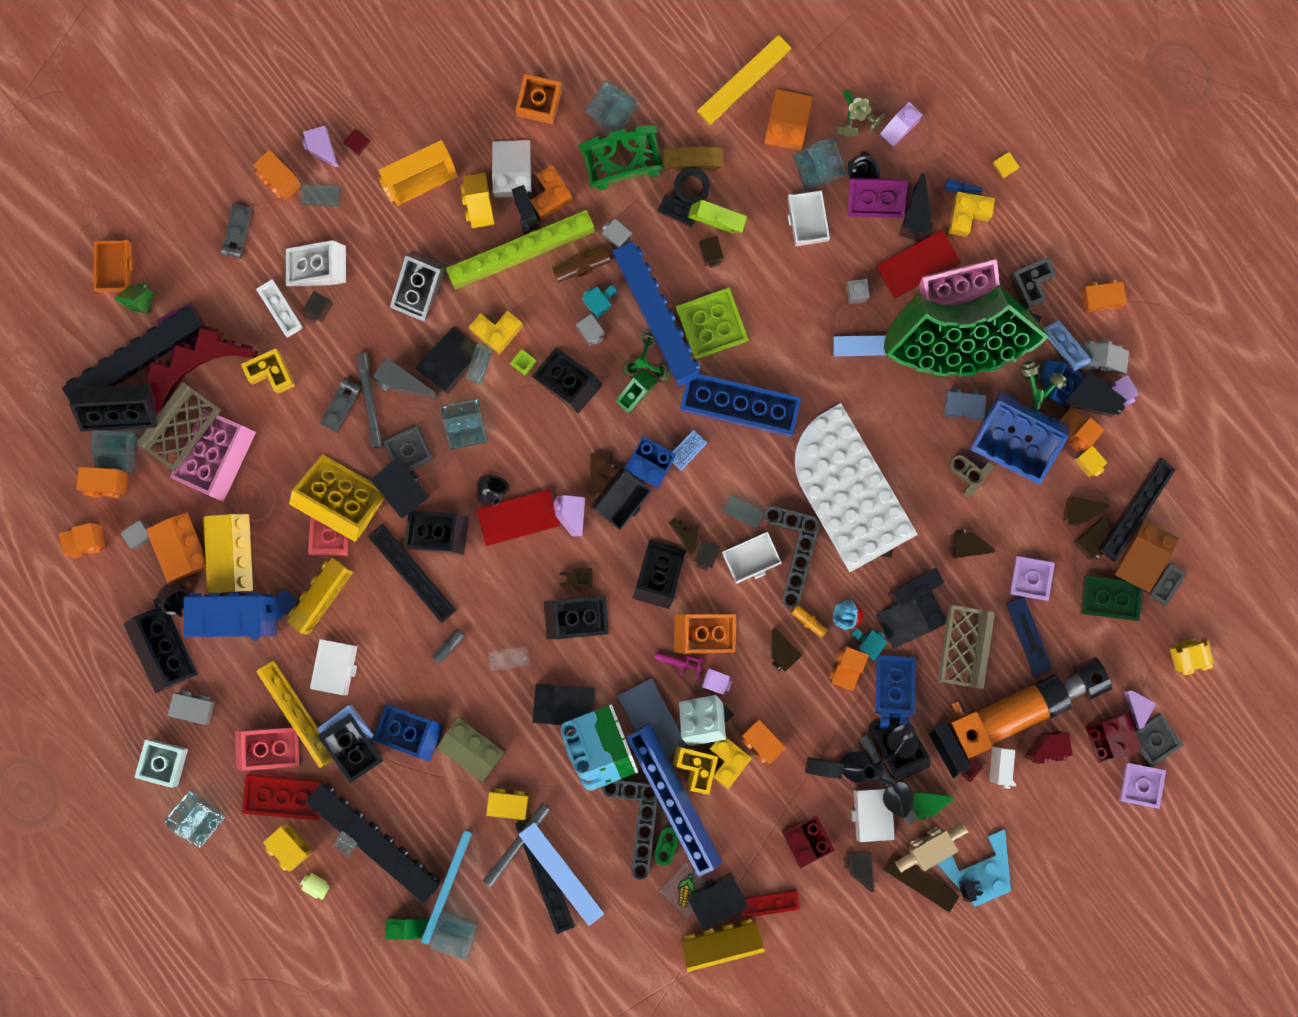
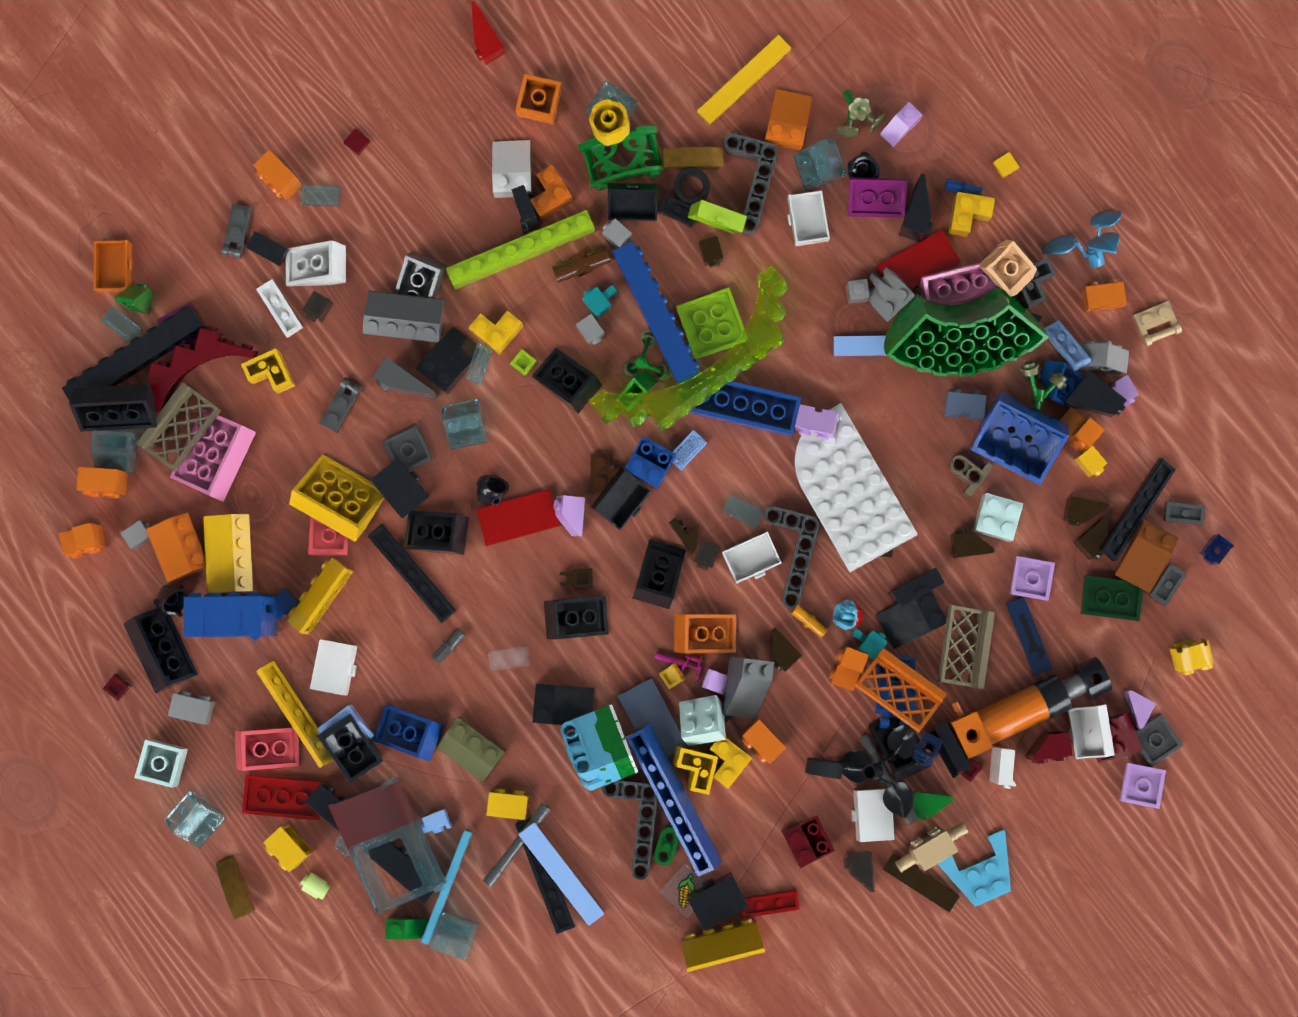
(116, 687): none -> dark red tile
(121, 325): none -> clear light blue tile
(234, 888): none -> pearl gold slope
(267, 248): none -> black tile
(320, 145): lavender slope -> none
(374, 431): dark grey piece -> none
(375, 820): none -> clear light blue piece
(403, 316): none -> dark grey slope
(412, 165): light orange window -> none
(436, 821): none -> light blue brick
(477, 198): yellow brick -> none
(485, 40): none -> red slope
(609, 122): none -> yellow brick
(632, 201): none -> black container
(672, 403): none -> clear neon green arch
(672, 676): none -> yellow tile
(746, 686): none -> dark grey slope
(758, 179): none -> dark grey beam
(816, 423): none -> lavender brick
(889, 294): none -> light grey plate
(911, 679): none -> orange fence
(928, 742): none -> dark blue brick
(967, 890): black tile -> none
(997, 517): none -> light aqua brick
(1009, 267): none -> light nougat slope
(1097, 742): none -> white container
(1102, 243): none -> dark azure plant
(1155, 317): none -> tan plate
(1184, 513): none -> dark grey plate
(1209, 549): none -> clear blue brick

